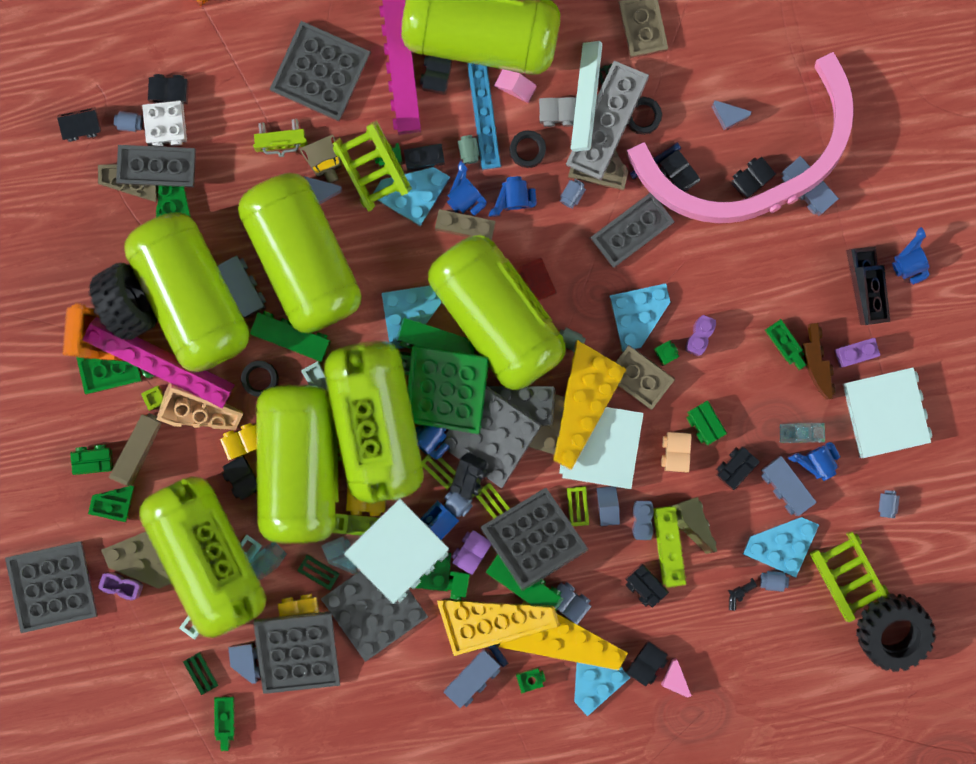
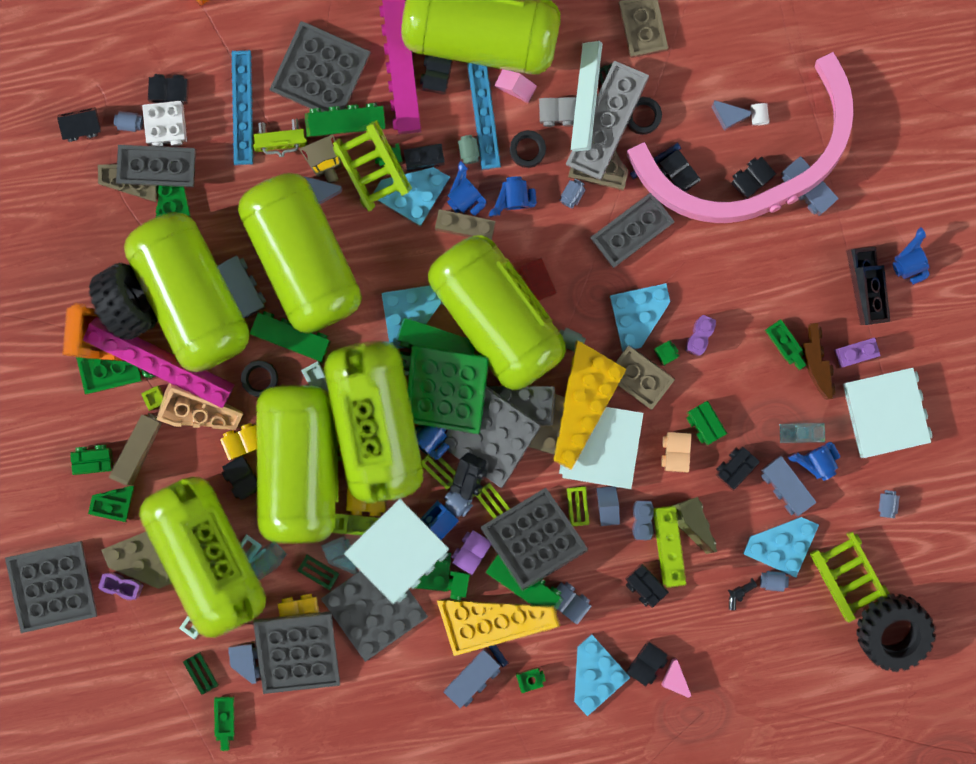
(242, 108): none -> dark azure tile
(343, 121): none -> green brick
(571, 644): yellow wing -> none
(759, 114): none -> white beam

